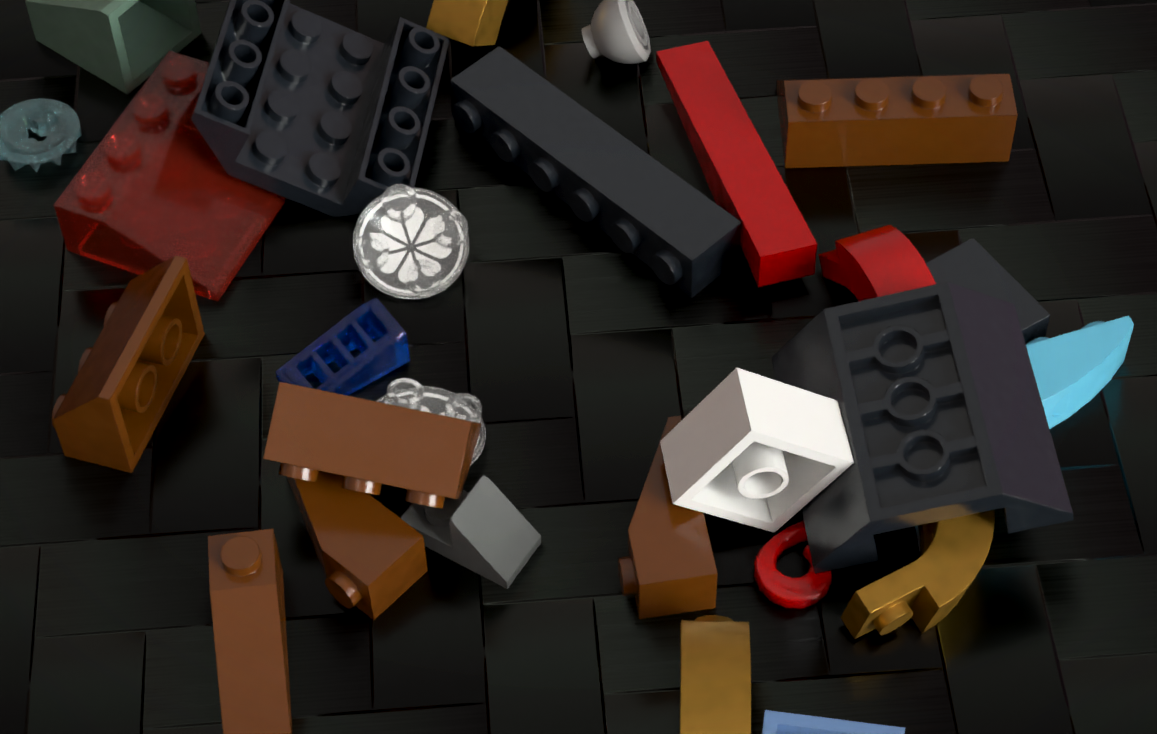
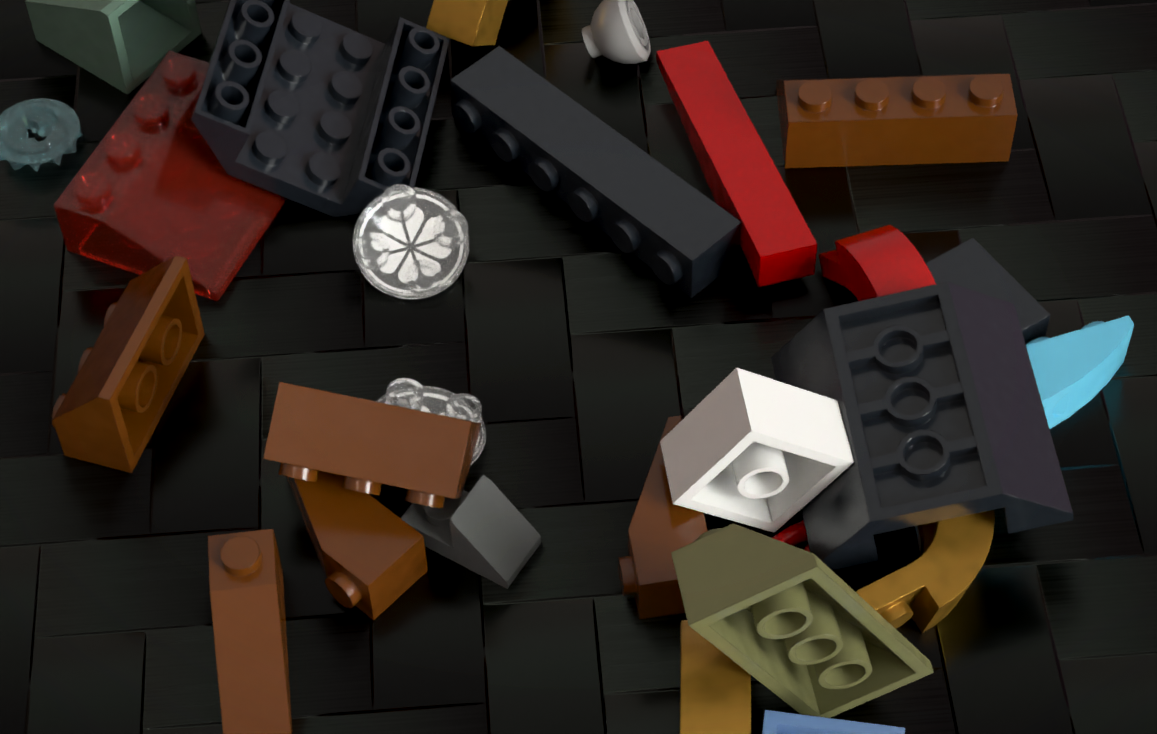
(352, 332): clear blue slope -> none
(792, 622): none -> olive slope

